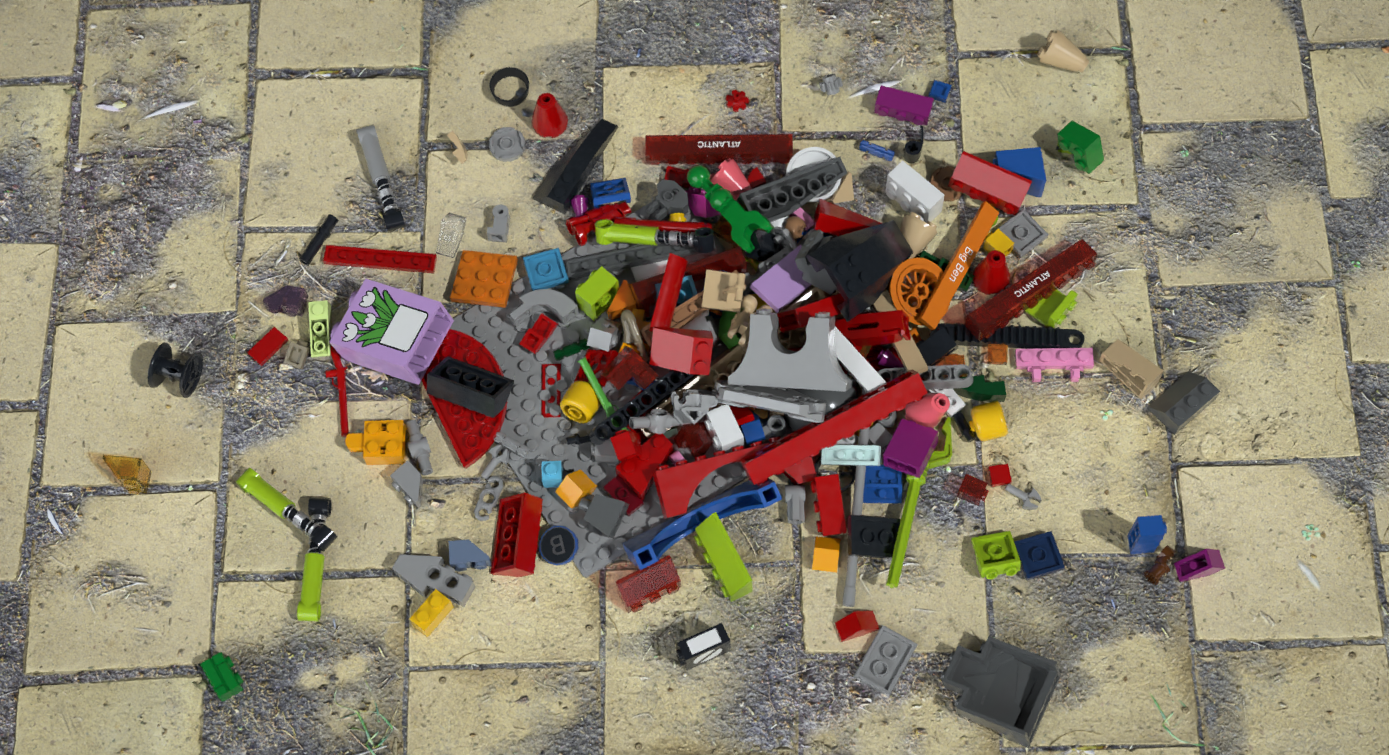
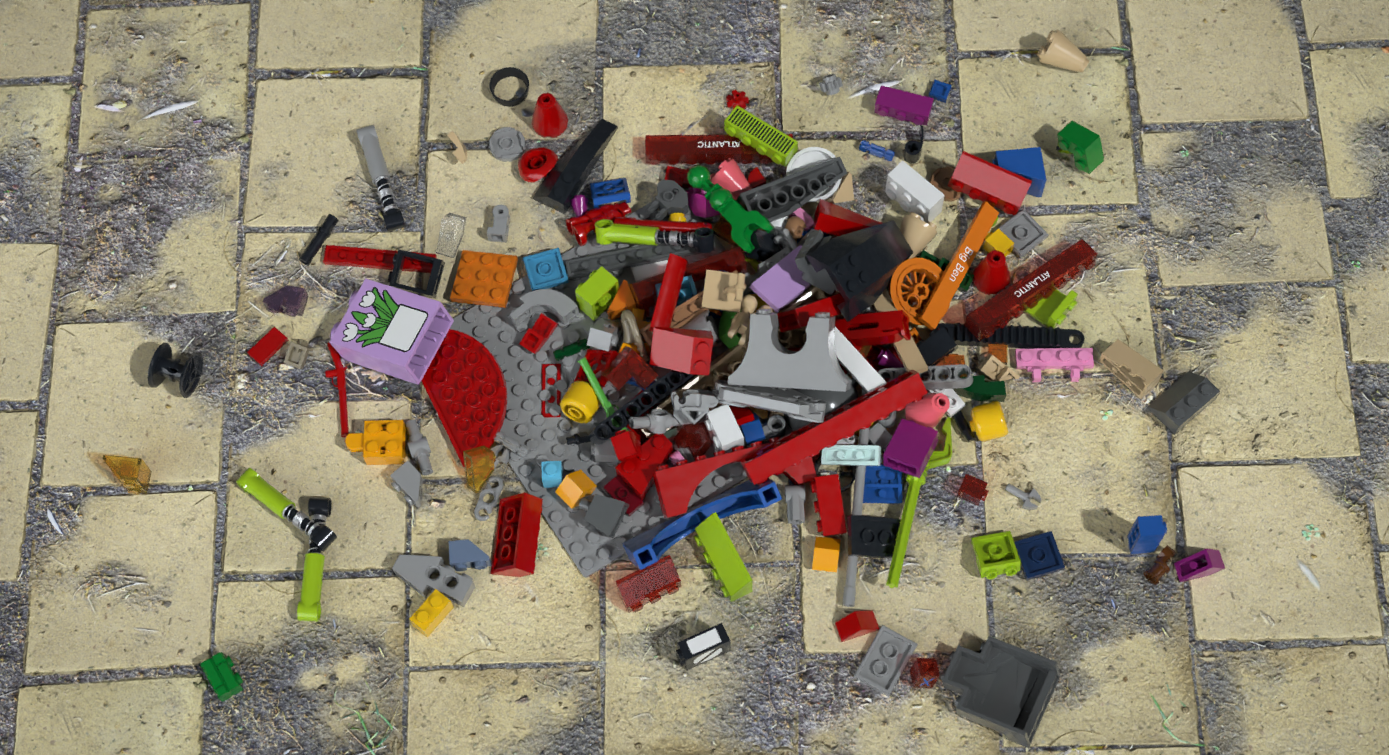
(320, 328): yellowish green slope -> none
(435, 276): none -> black window
(469, 386): black slope -> none
(478, 467): none -> clear yellow slope
(536, 163): none -> red hat
(558, 545): black tile -> none
(760, 136): none -> lime brick
(924, 673): none -> clear red brick
(996, 369): none -> tan slope
(999, 475): red tile -> none

